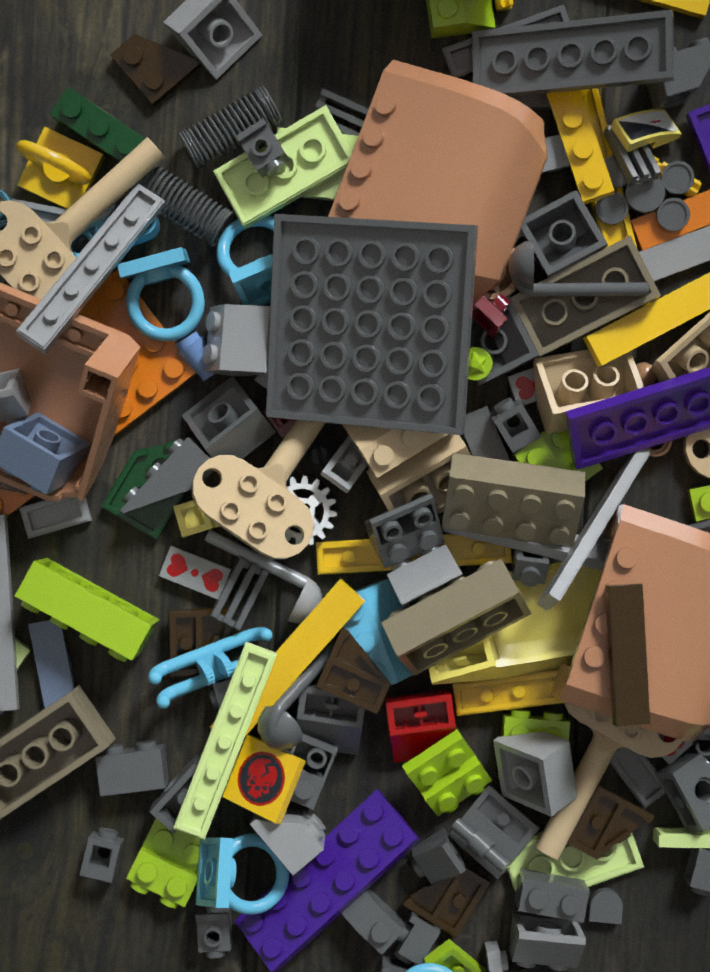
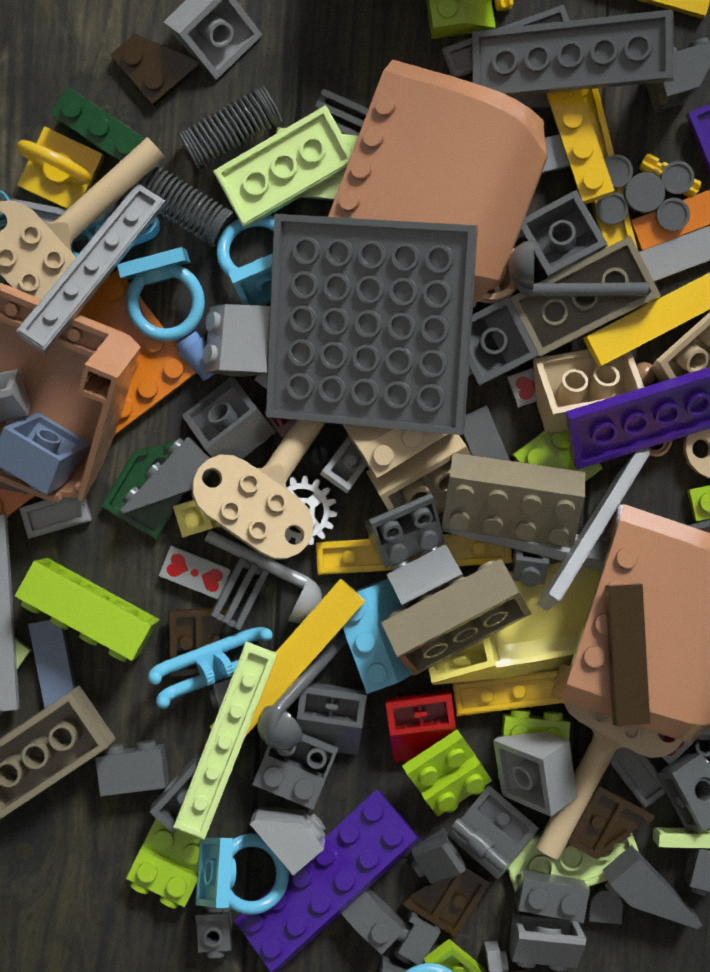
(101, 866): dark grey brick -> none
(257, 137): dark grey brick -> none
(263, 779): tile -> none
(353, 675): dark brown wing -> none
(479, 364): lime tile -> none
(490, 314): dark red tile -> none
(522, 432): dark grey brick -> none
(642, 158): dark grey tile -> none
(645, 128): slope -> none
(646, 890): none -> dark grey slope

